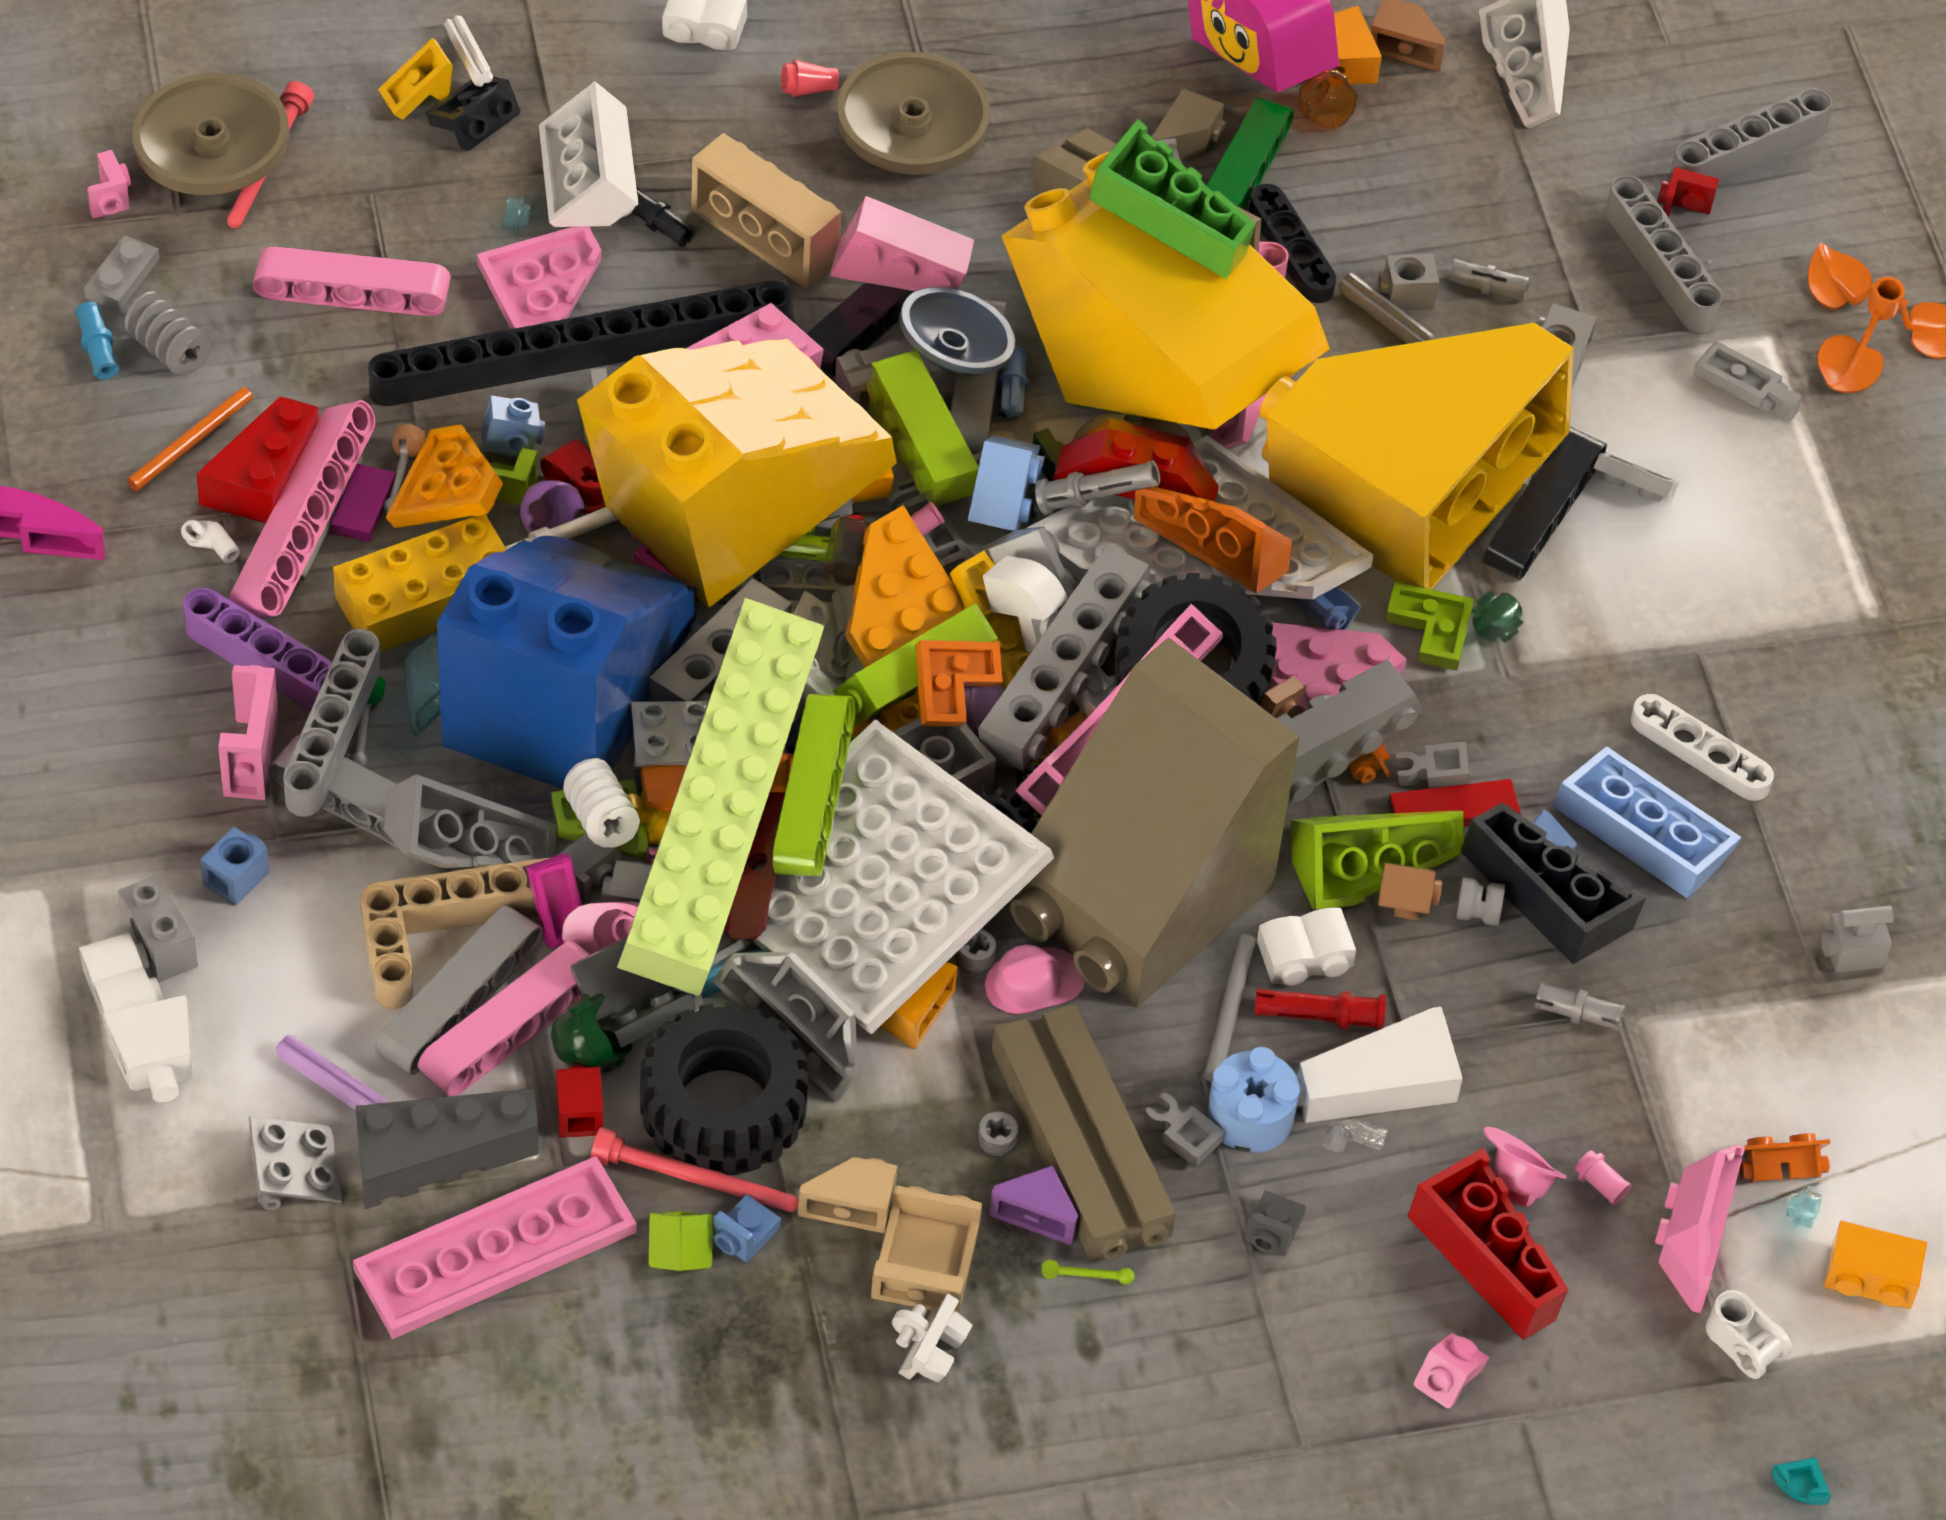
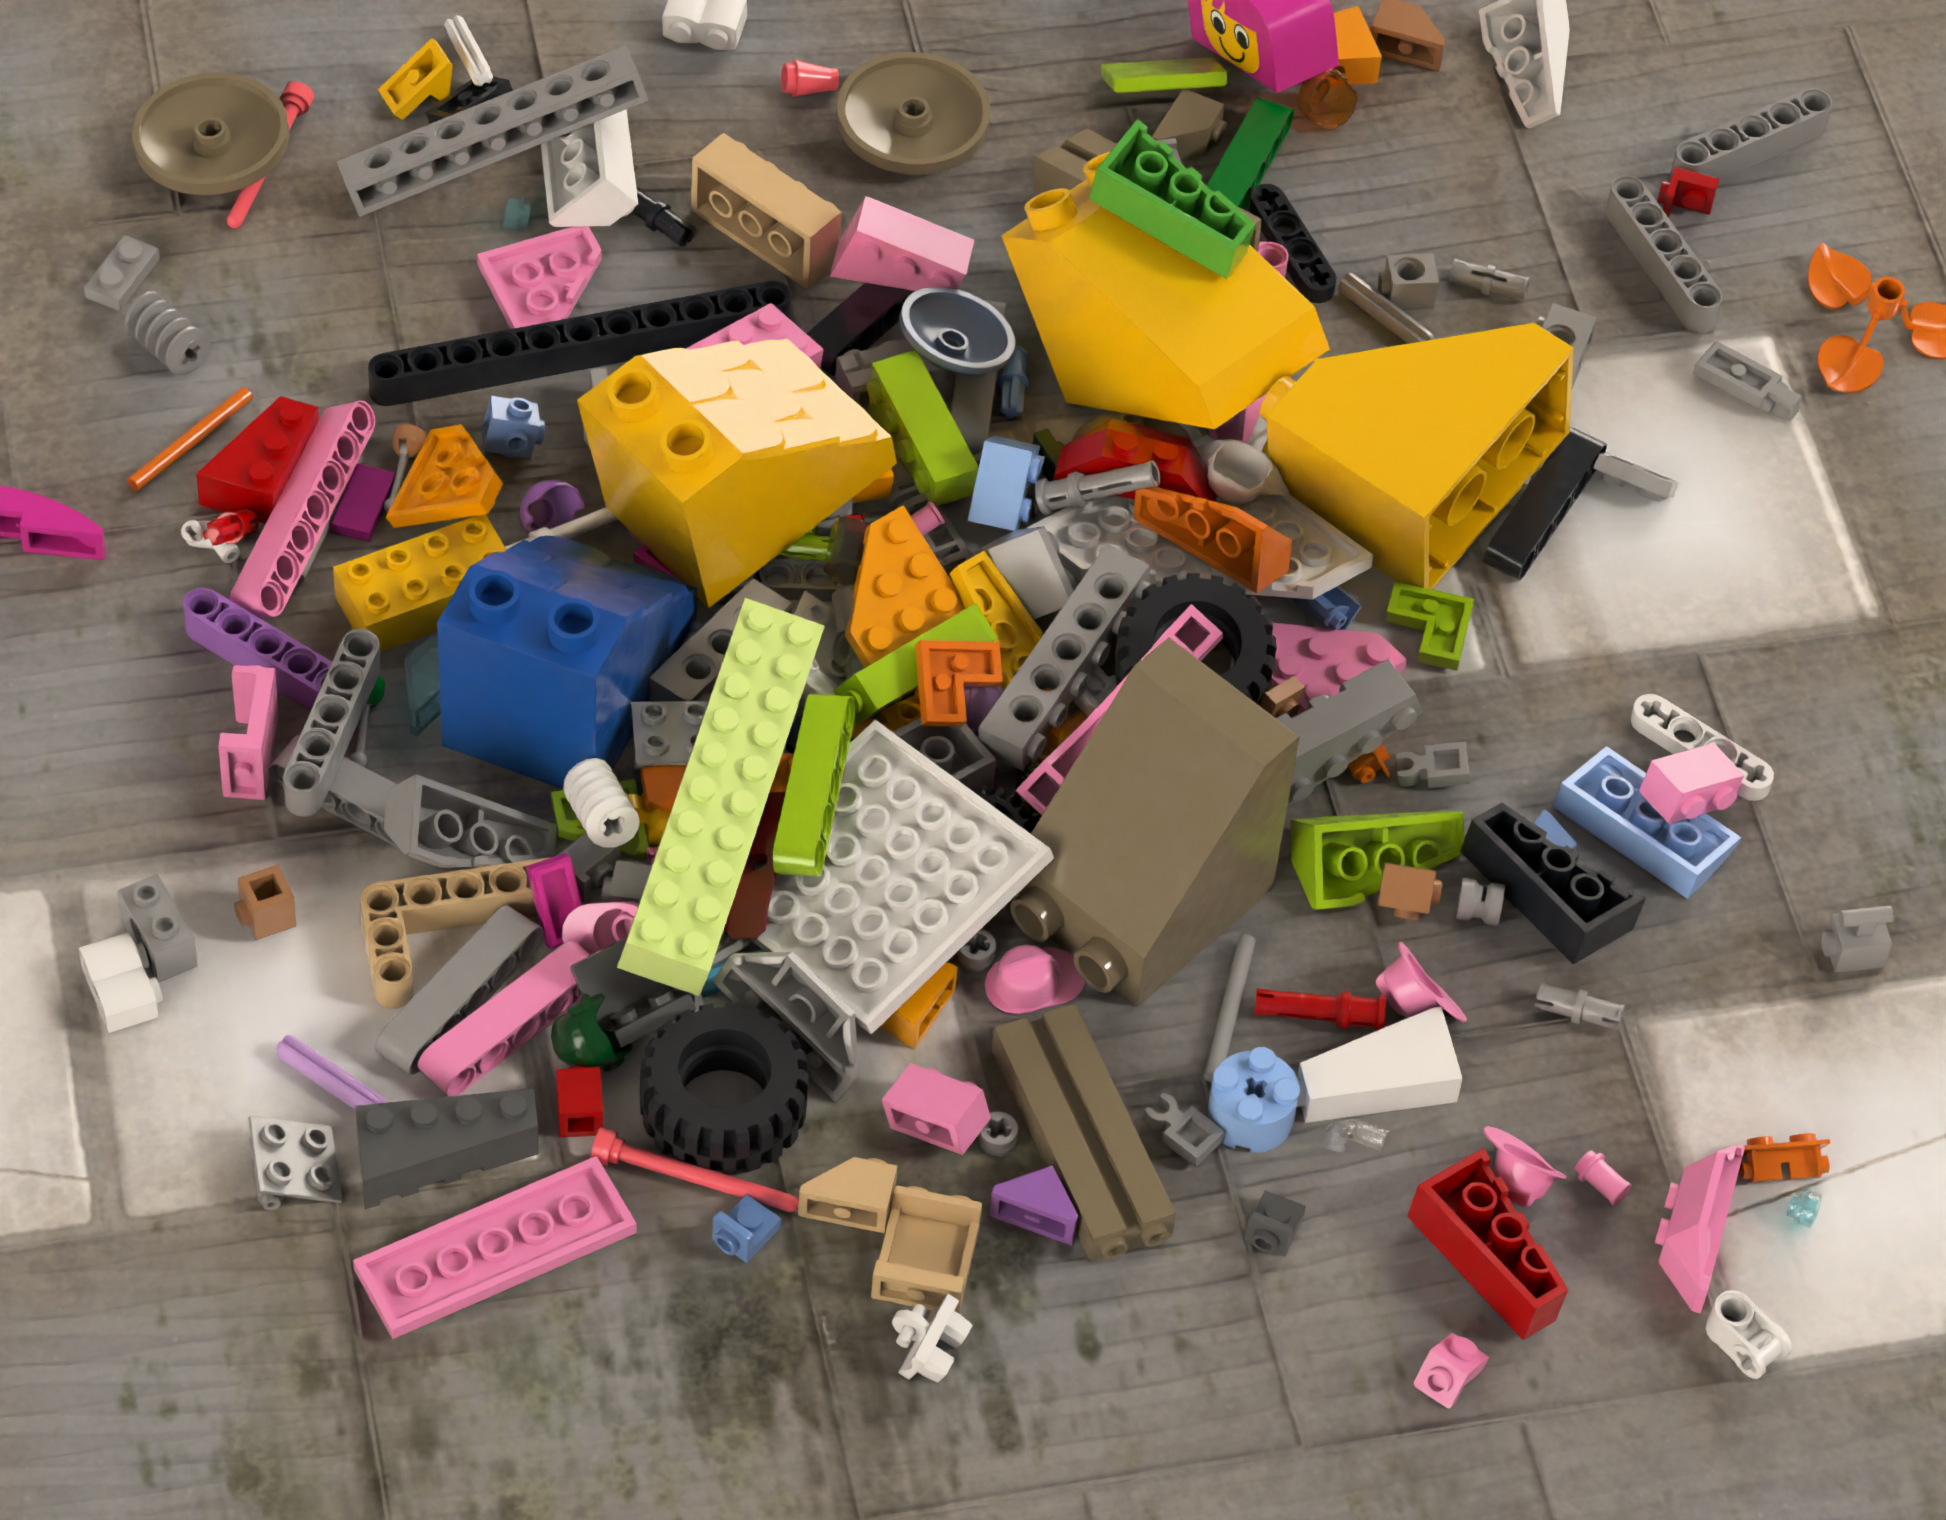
(97, 340): dark azure pin -> none
(112, 192): bright pink bracket -> none
(152, 1045): white torso -> none
(231, 527): none -> red axle
(231, 879): medium blue brick -> none
(265, 902): none -> medium nougat brick
(351, 281): bright pink beam -> none
(492, 131): none -> light grey brick
(517, 478): lime panel -> none
(576, 467): red piece -> none
(680, 1240): lime panel -> none
(936, 1108): none -> bright pink brick
(1026, 591): white brick -> none
(1051, 1269): lime hinge -> none
(1164, 75): none -> lime tile
(1240, 471): none -> white piece
(1306, 946): white brick -> none
(1411, 989): none -> bright pink piece
(1469, 798): red tile -> none
(1497, 616): clear green gear -> none
(1691, 783): none -> bright pink brick
(1802, 1481): teal tile -> none
(1875, 1264): light orange brick -> none

